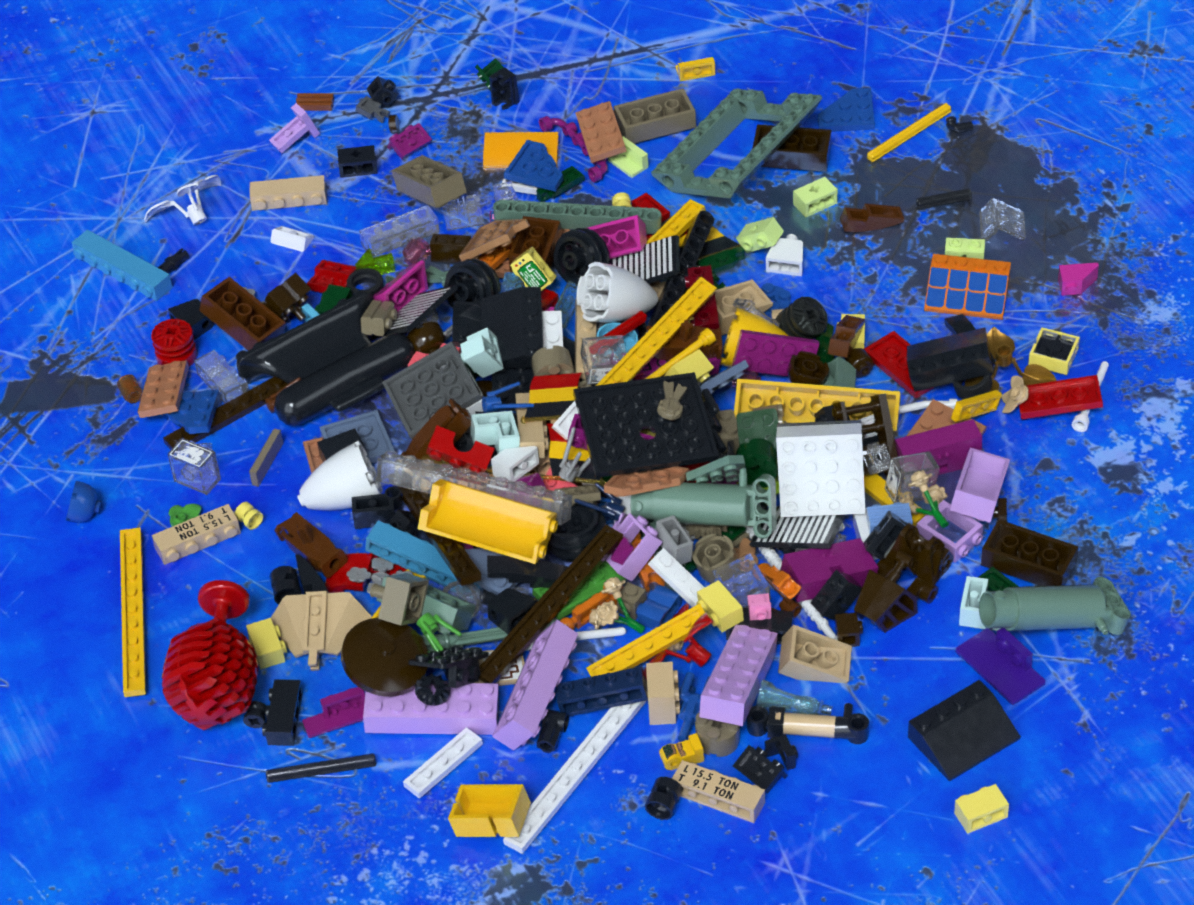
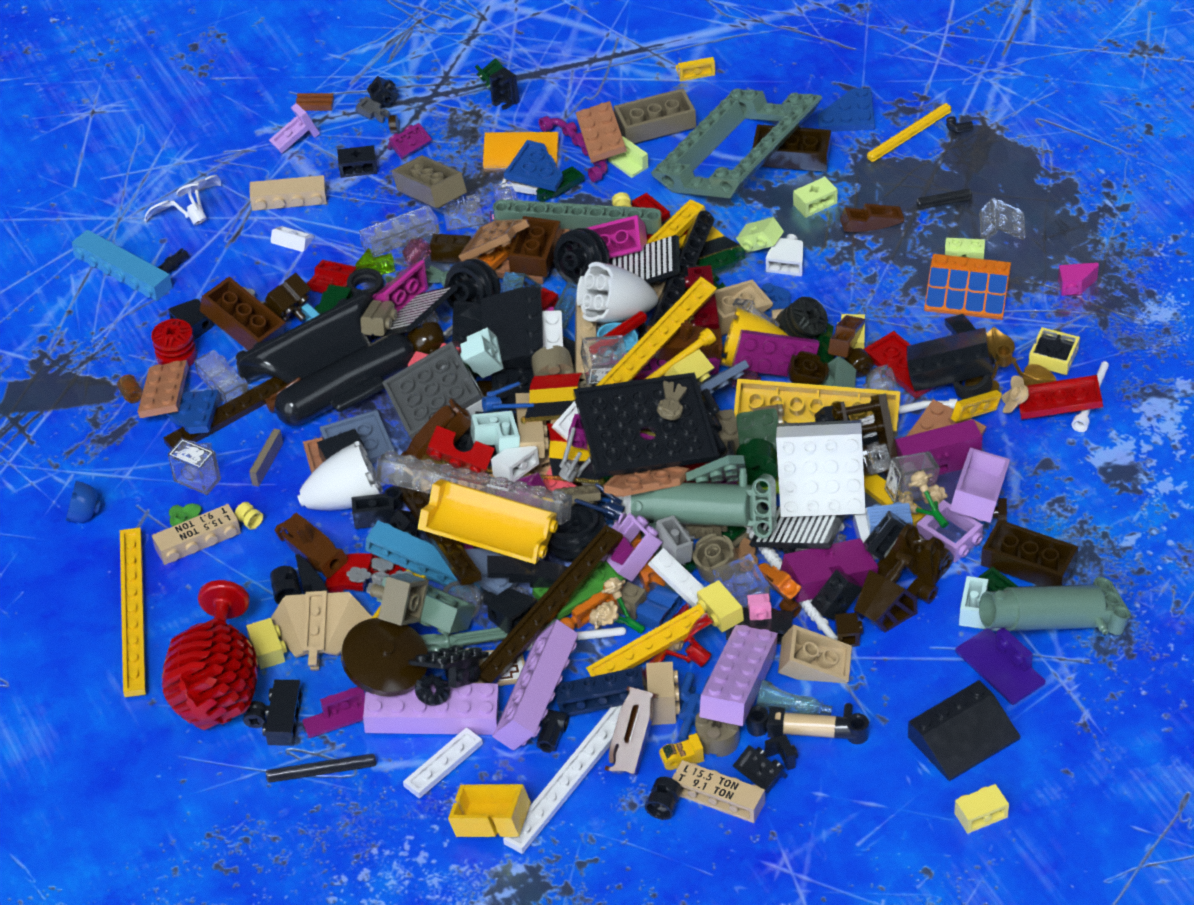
(429, 626): bright green plant -> none
(533, 269): brick -> none
(631, 731): none -> piece
(881, 379): none -> clear cylinder

